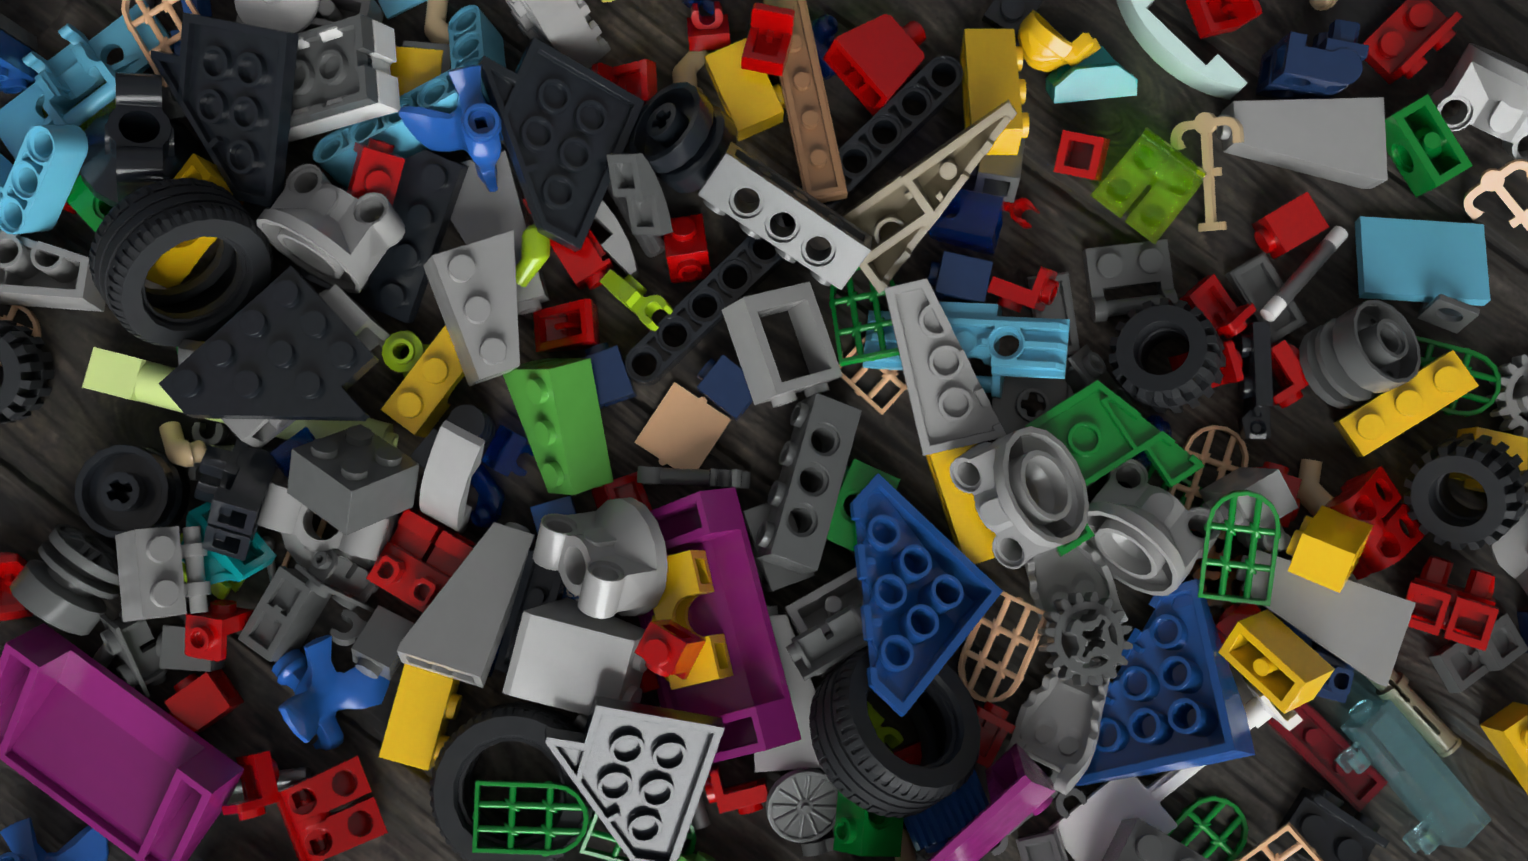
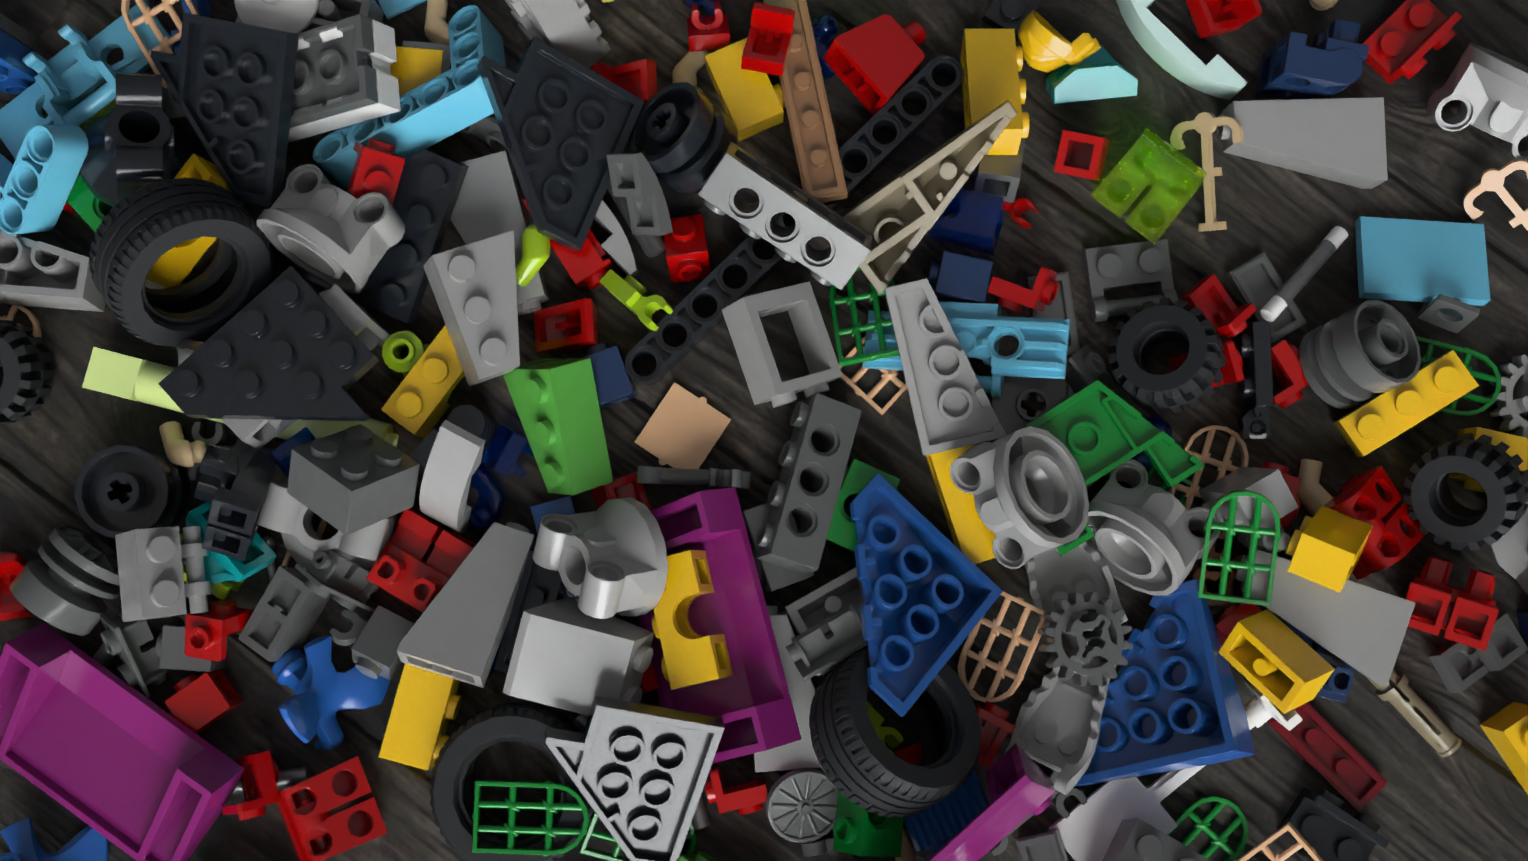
(470, 127): blue animal -> none
(669, 648): red brick -> none
(725, 386): dark blue brick -> none
(1289, 226): red brick -> none
(1414, 773): clear light blue brick -> none
(1423, 146): green brick -> none

